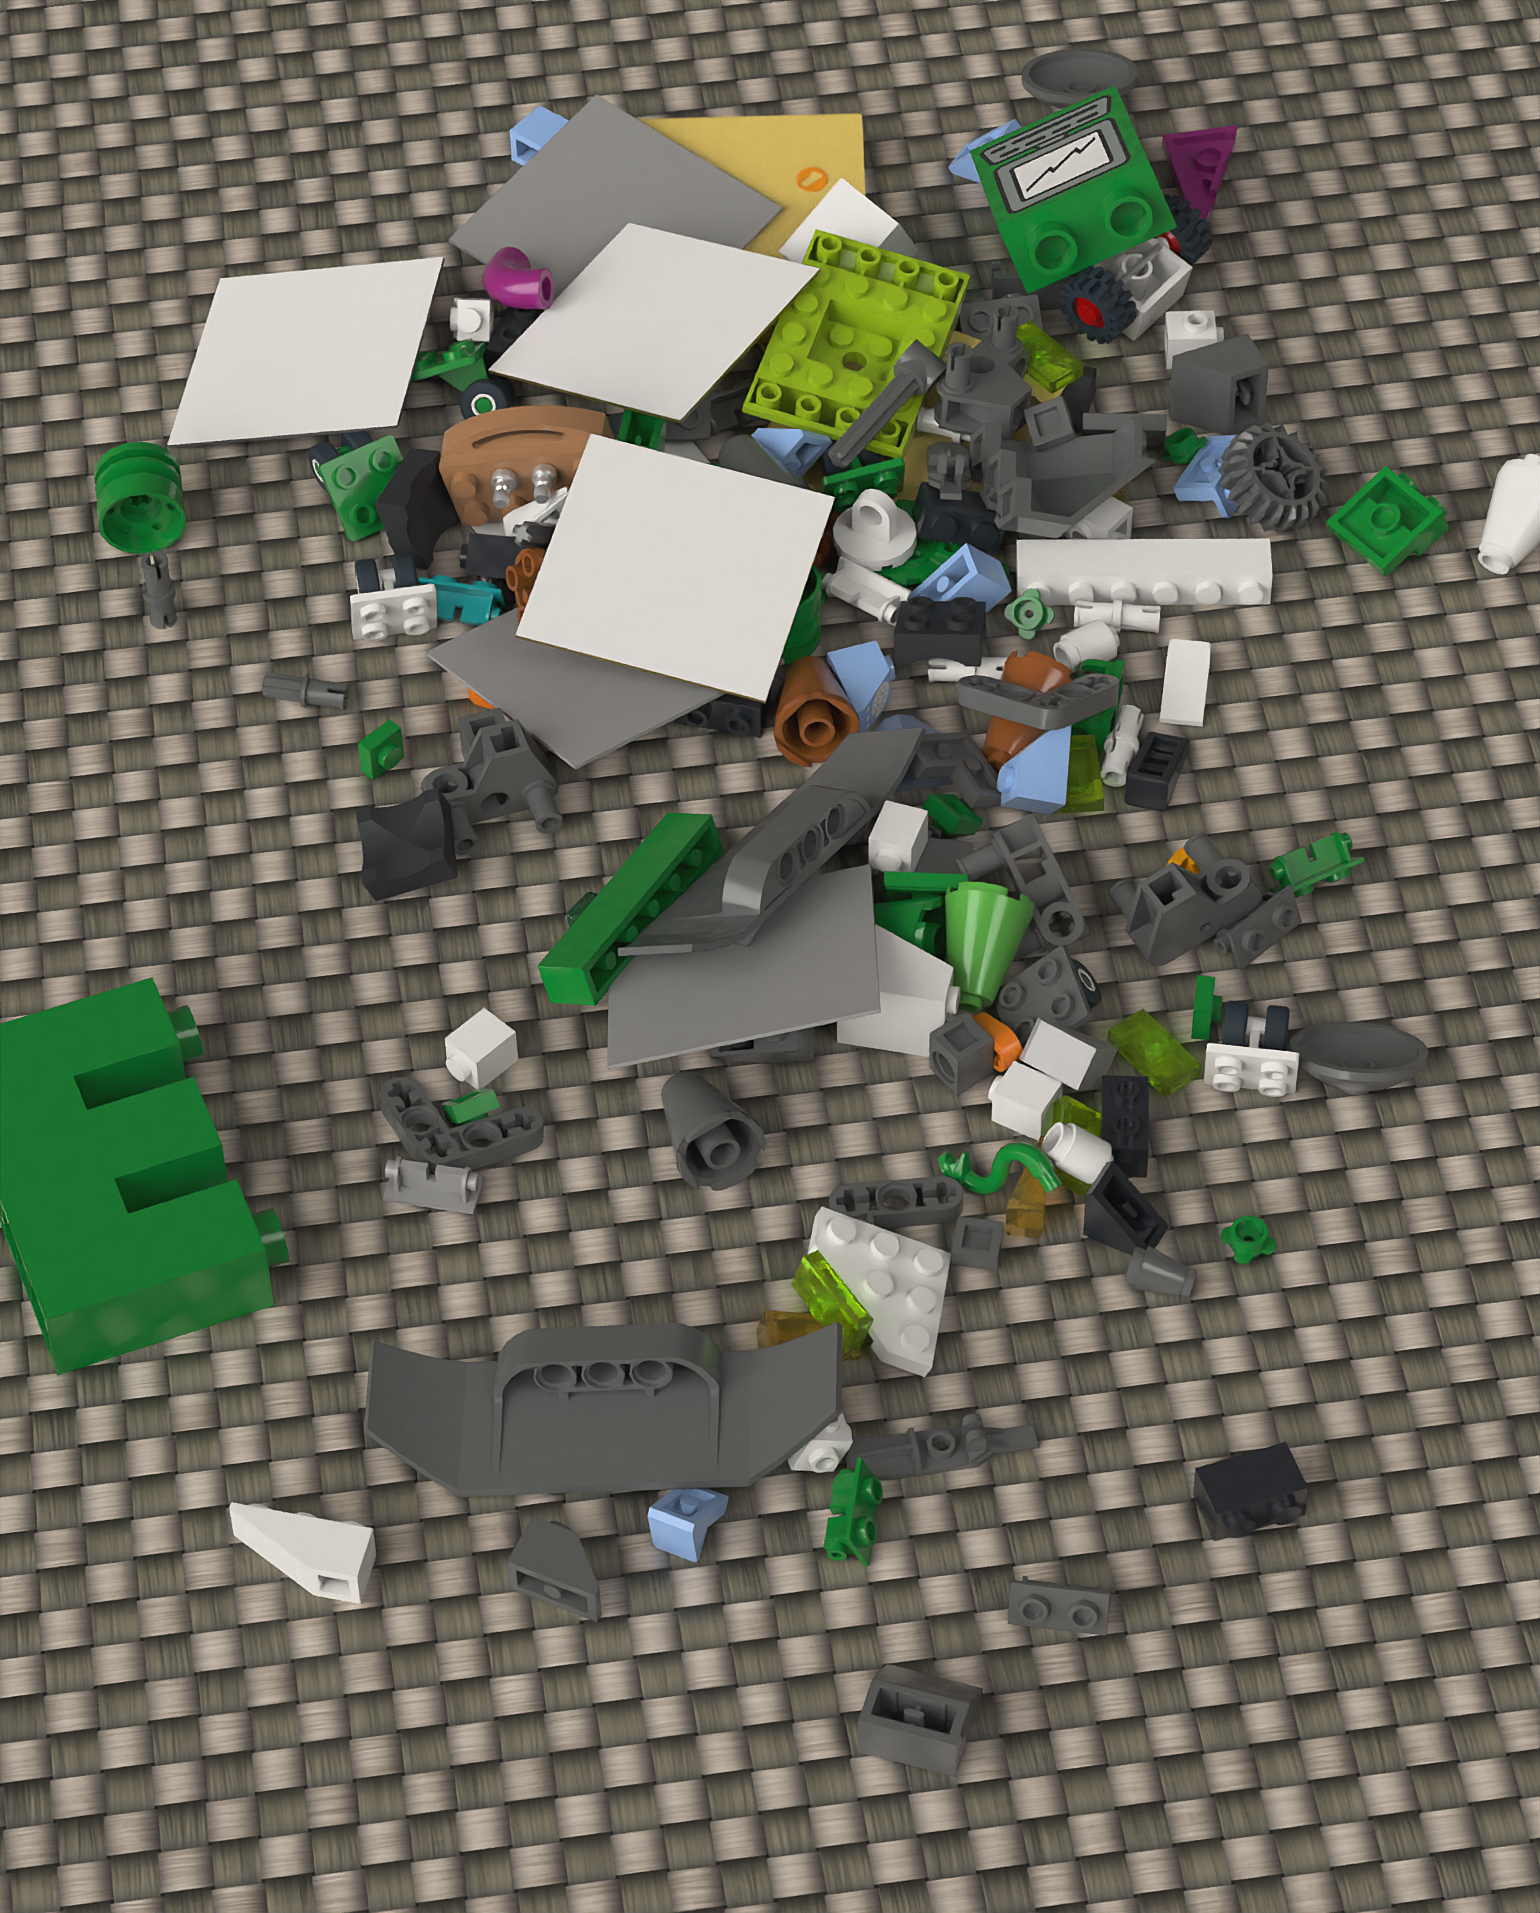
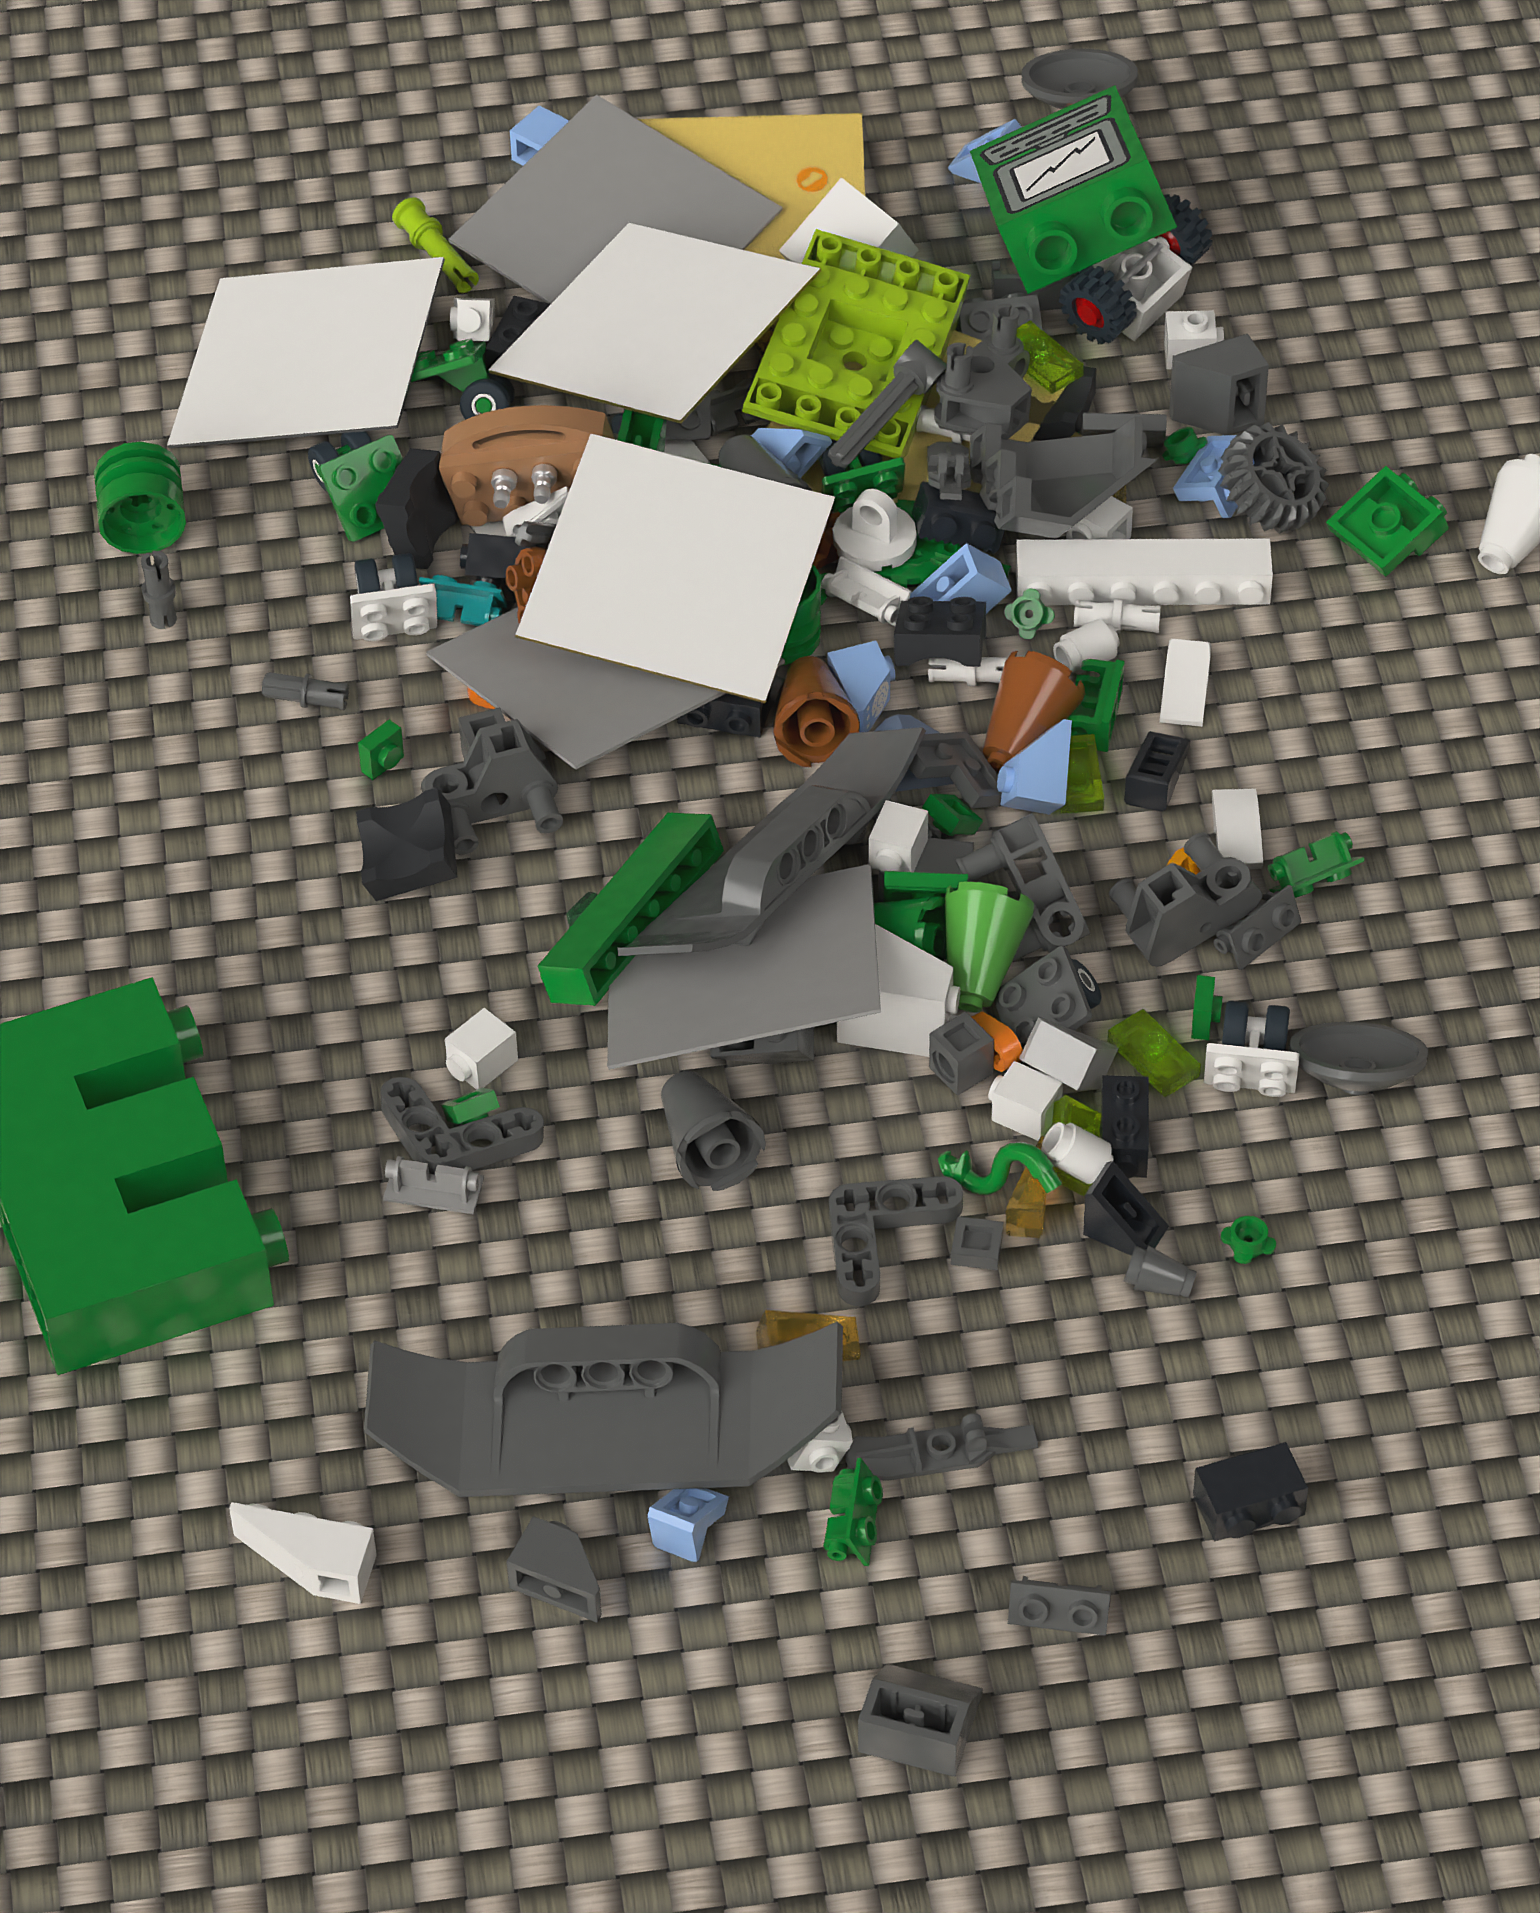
(427, 235): none -> lime pin
(514, 283): magenta cylinder -> none
(831, 1299): clear neon green plate -> none
(893, 1280): white plate -> none
(1039, 709): dark grey beam -> none
(1050, 423): dark grey tile -> none
(1121, 745): white pin -> none
(1199, 164): magenta wing -> none
(1238, 825): none -> white slope

